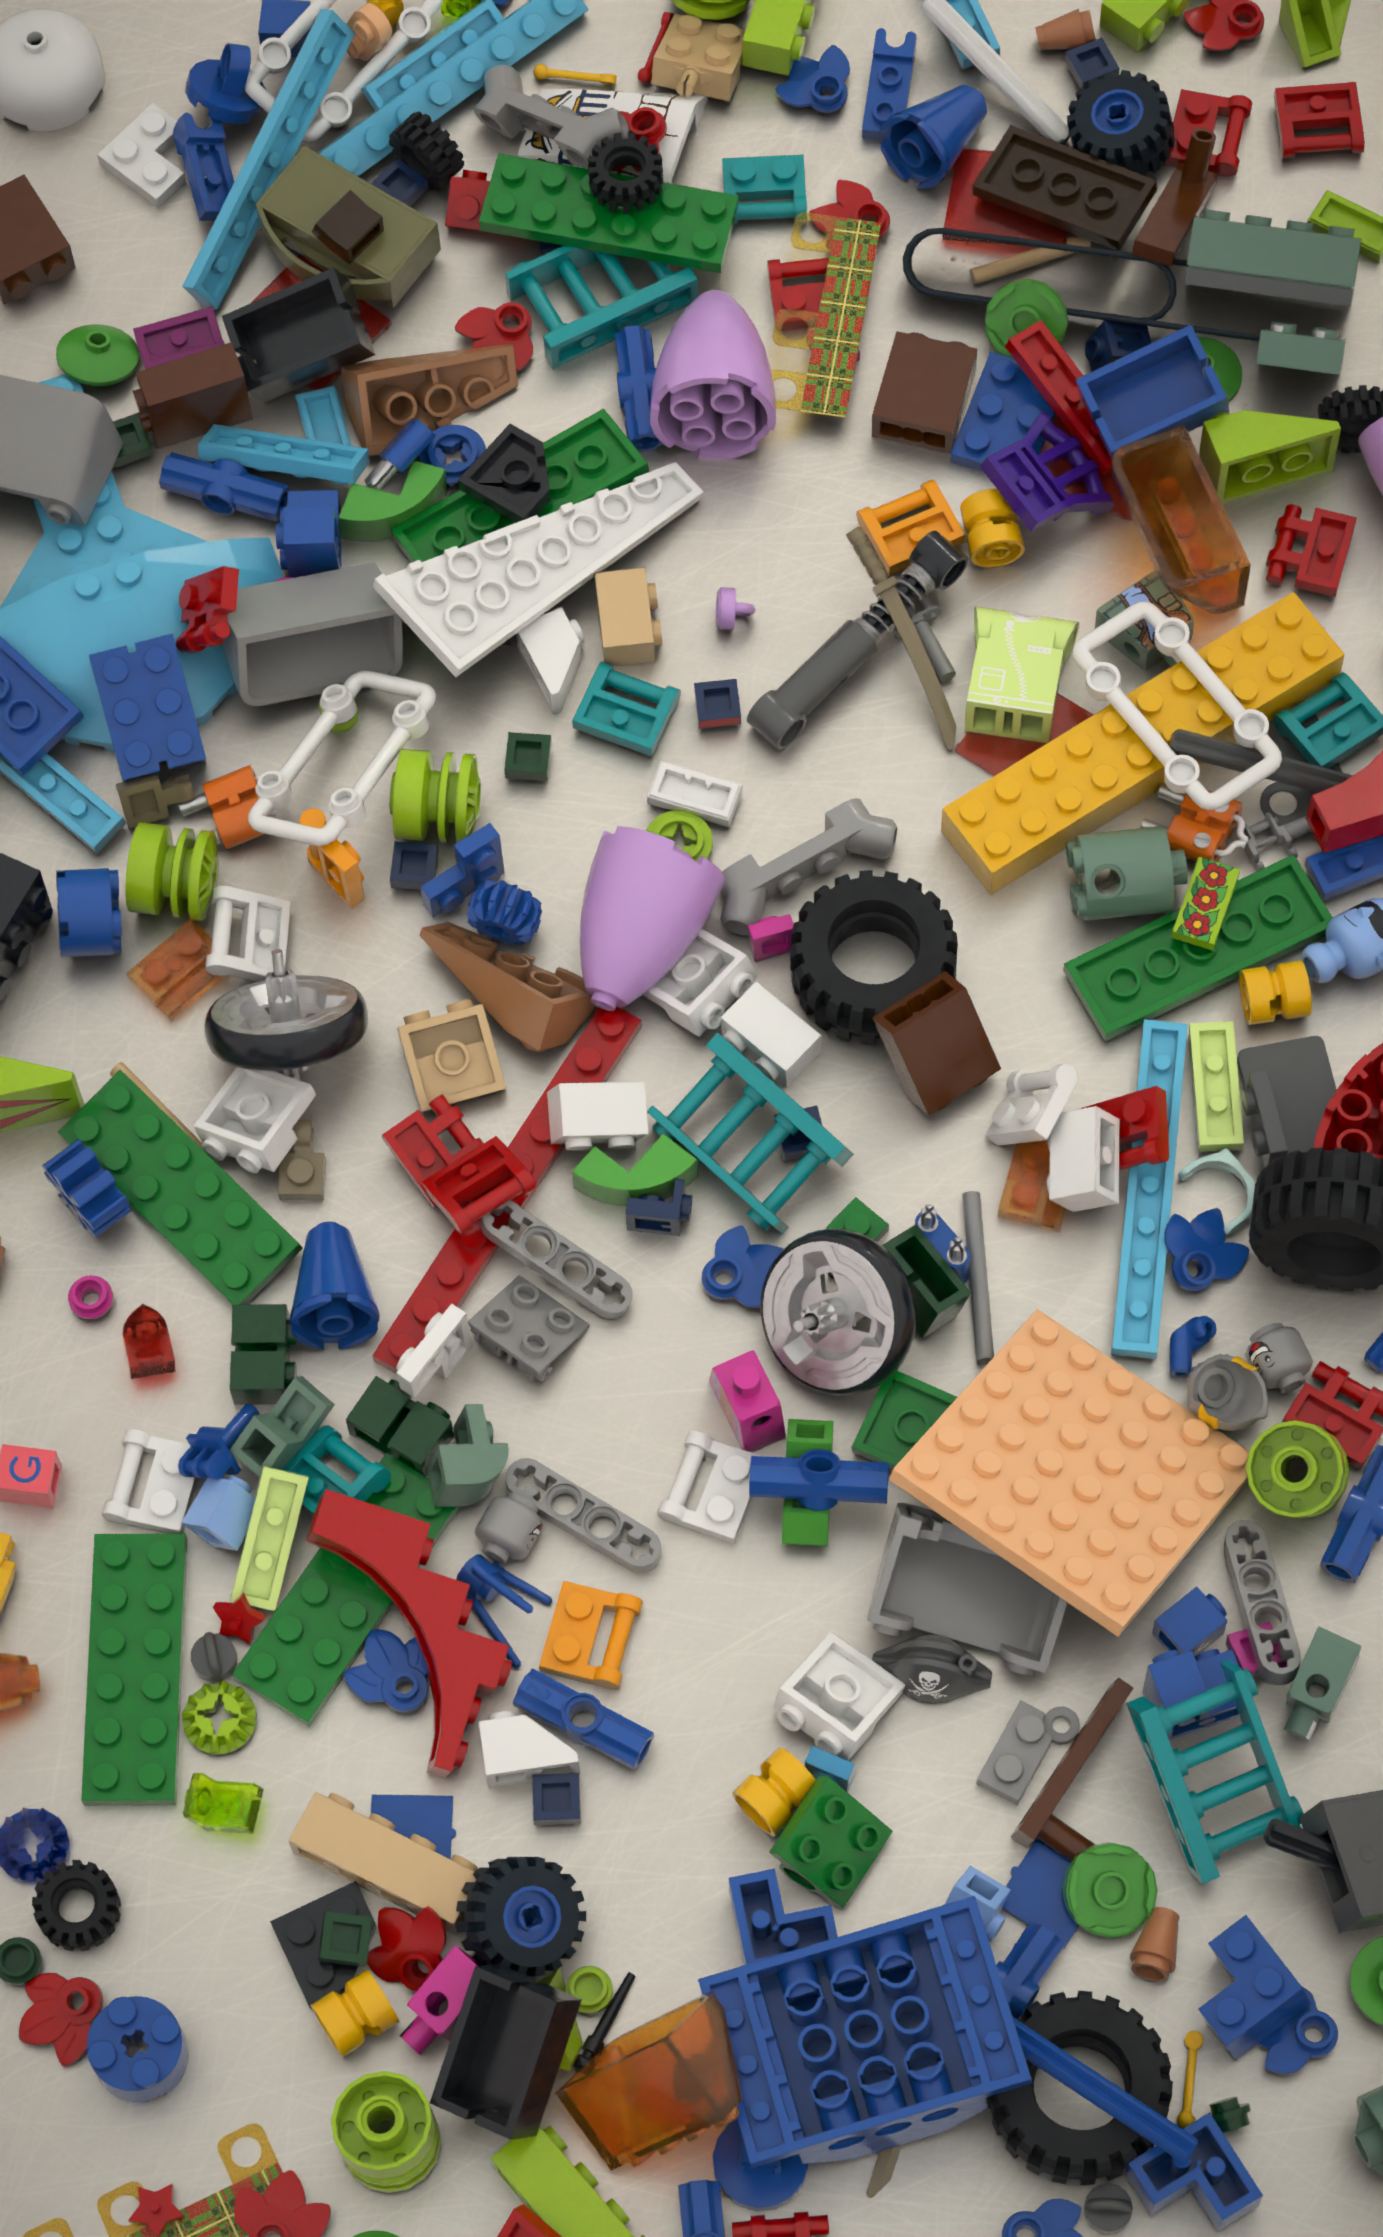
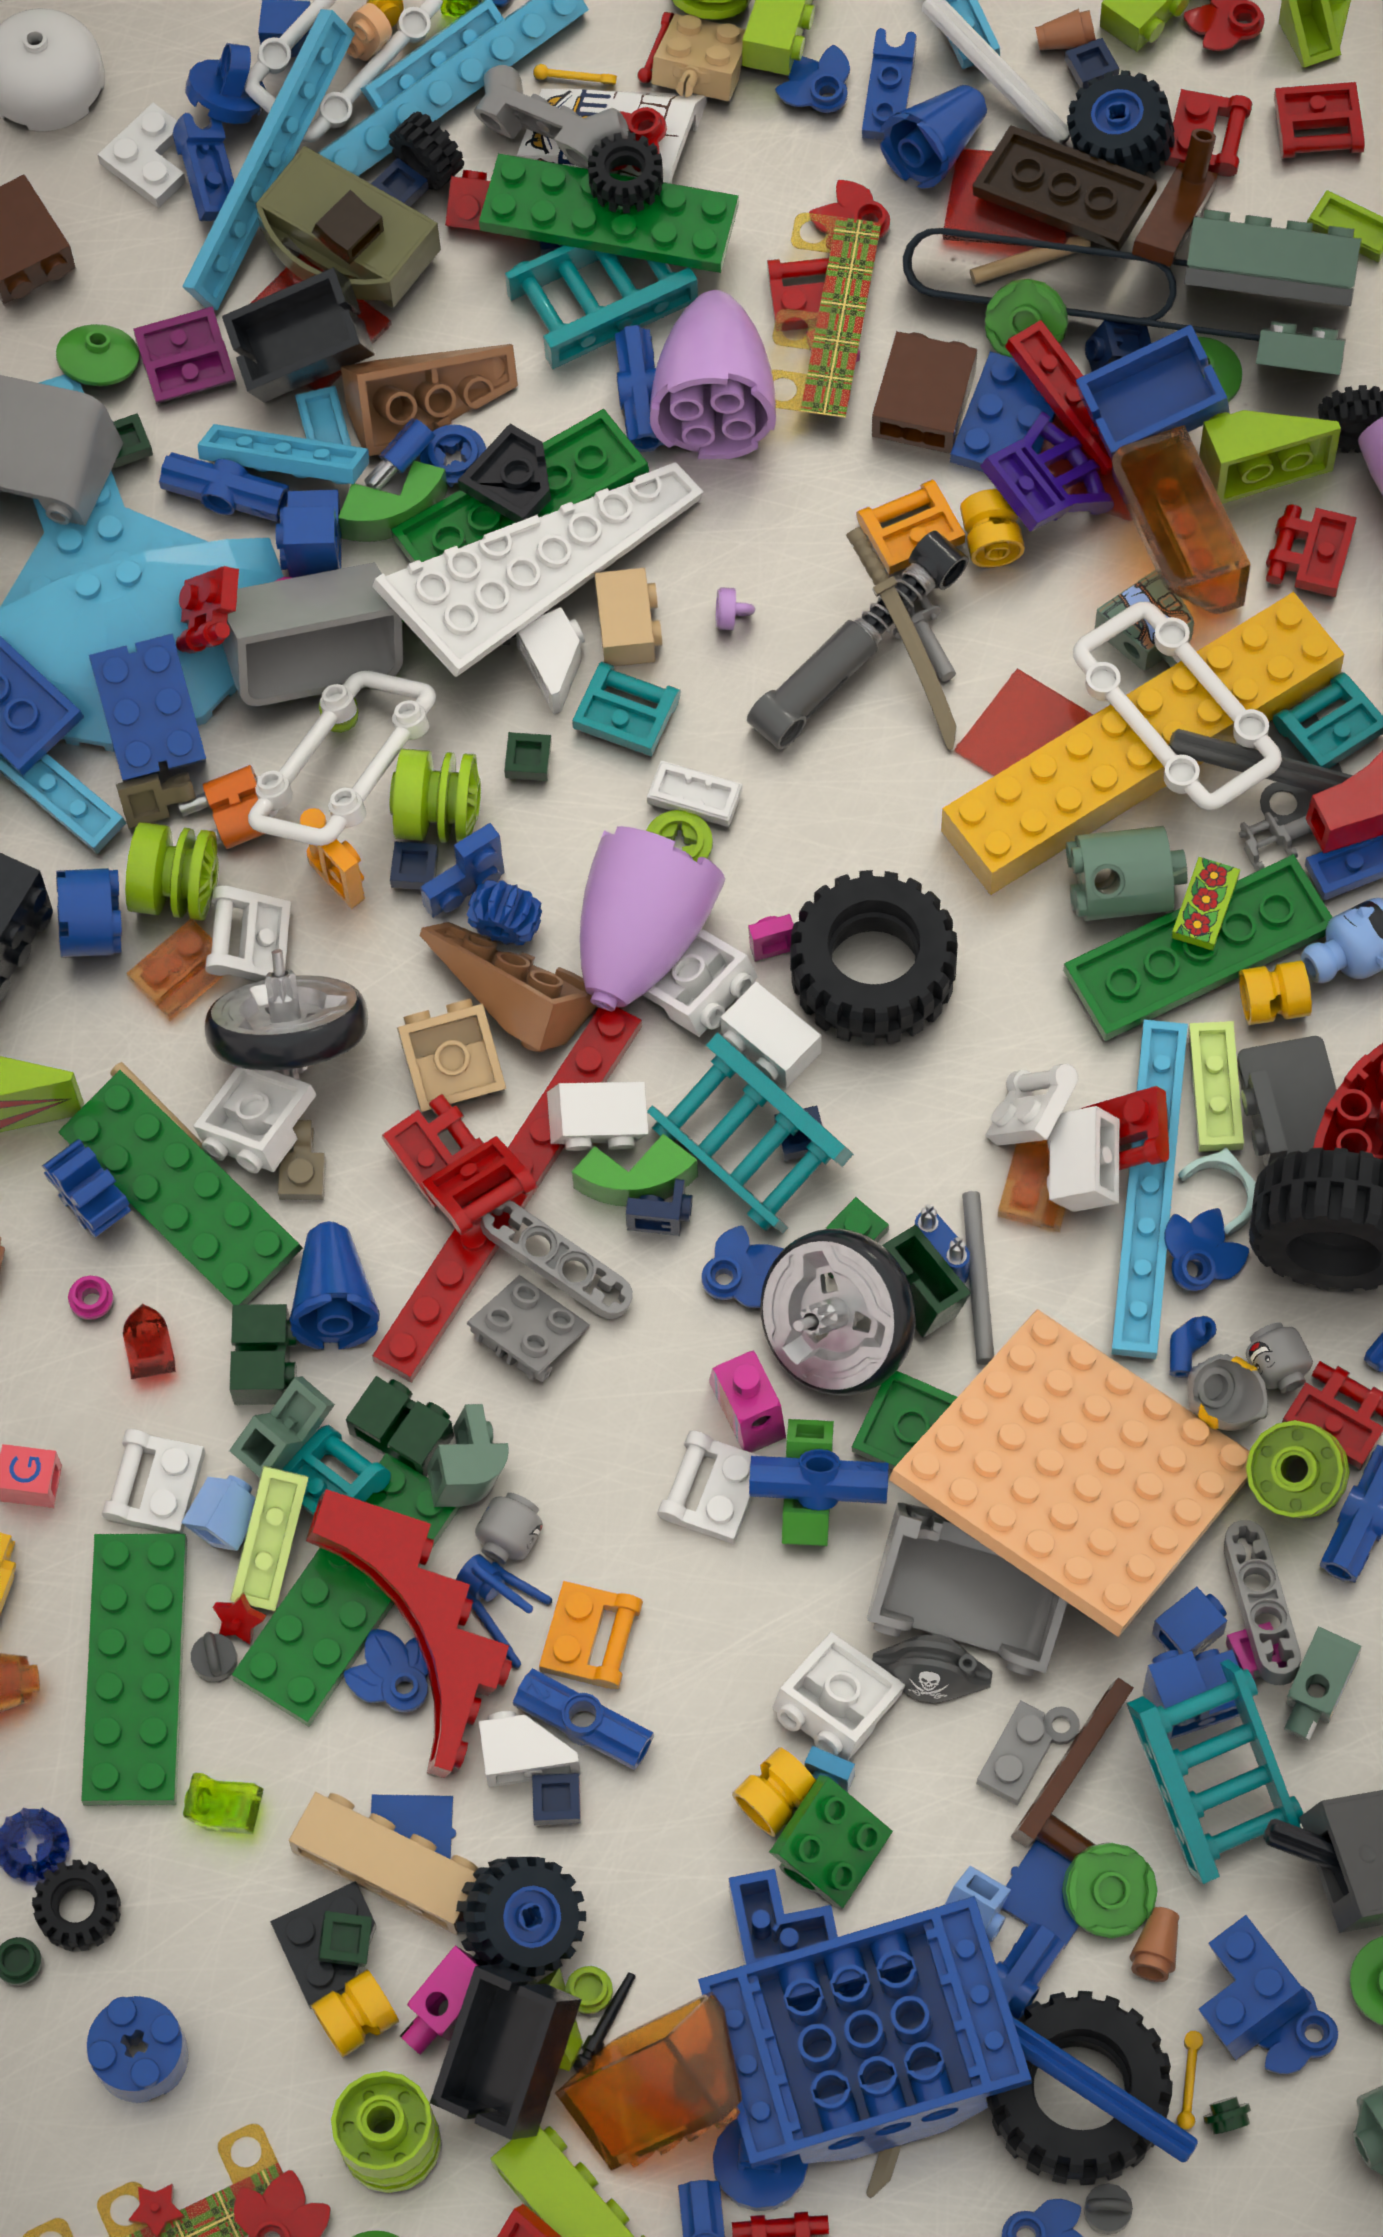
(55, 2018): red plate -> none
(191, 395): reddish brown brick -> none
(211, 1447): blue arm -> none
(233, 1732): lime gear -> none
(406, 1942): red plate -> none
(439, 1352): white plate -> none
(487, 329): red plate -> none
(587, 1509): light grey beam -> none
(717, 703): dark blue plate -> none
(766, 180): teal plate -> none
(847, 831): light grey plate -> none
(937, 1043): reddish brown brick -> none
(1017, 673): yellowish green piece -> none
(1201, 830): orange piece -> none
(1211, 2173): blue brick -> none

